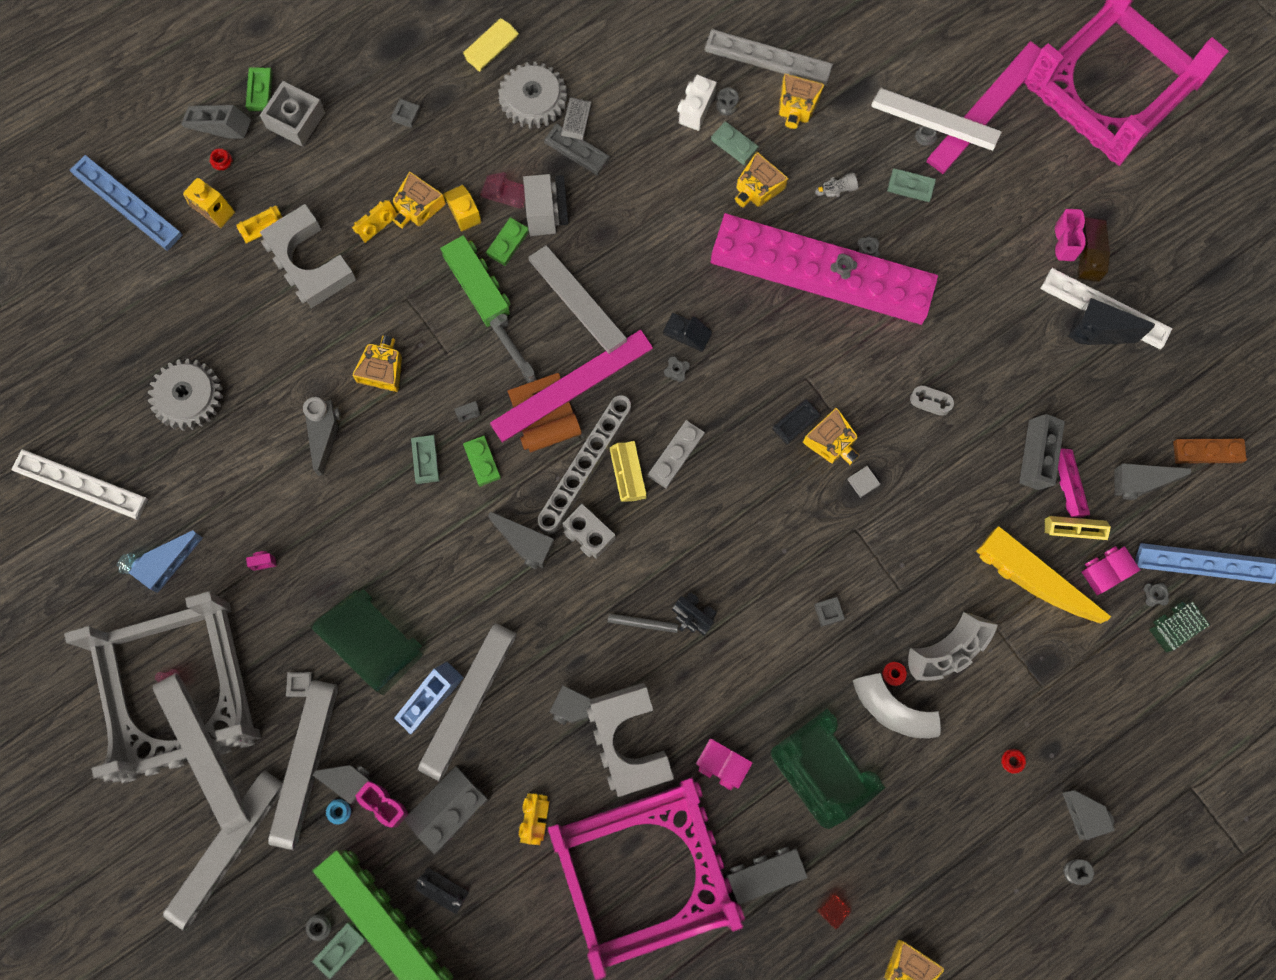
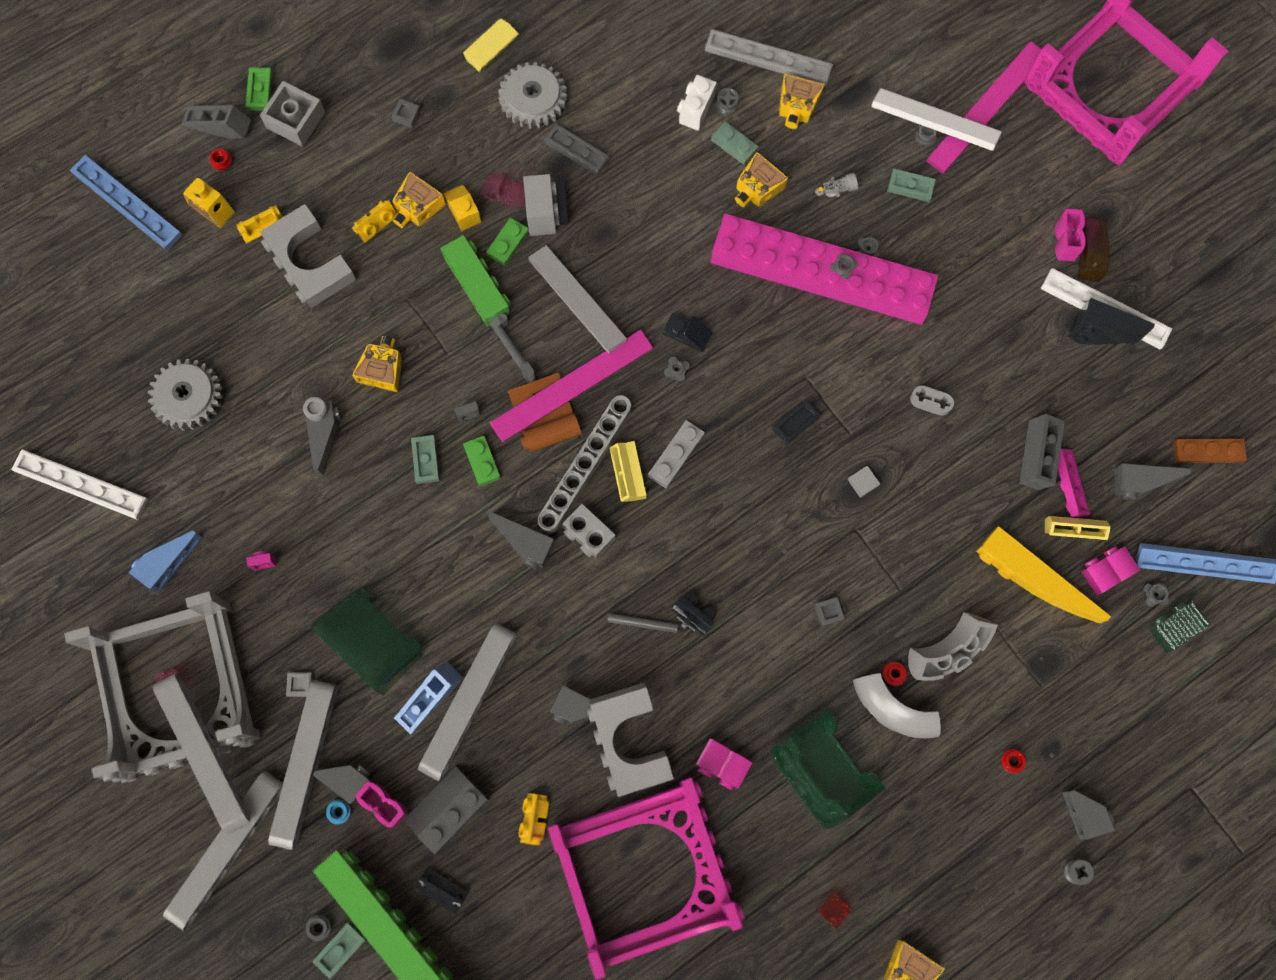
(125, 563): clear light blue plate -> none
(576, 118): light grey tile -> none
(766, 875): dark grey brick -> none
(833, 438): torso -> none

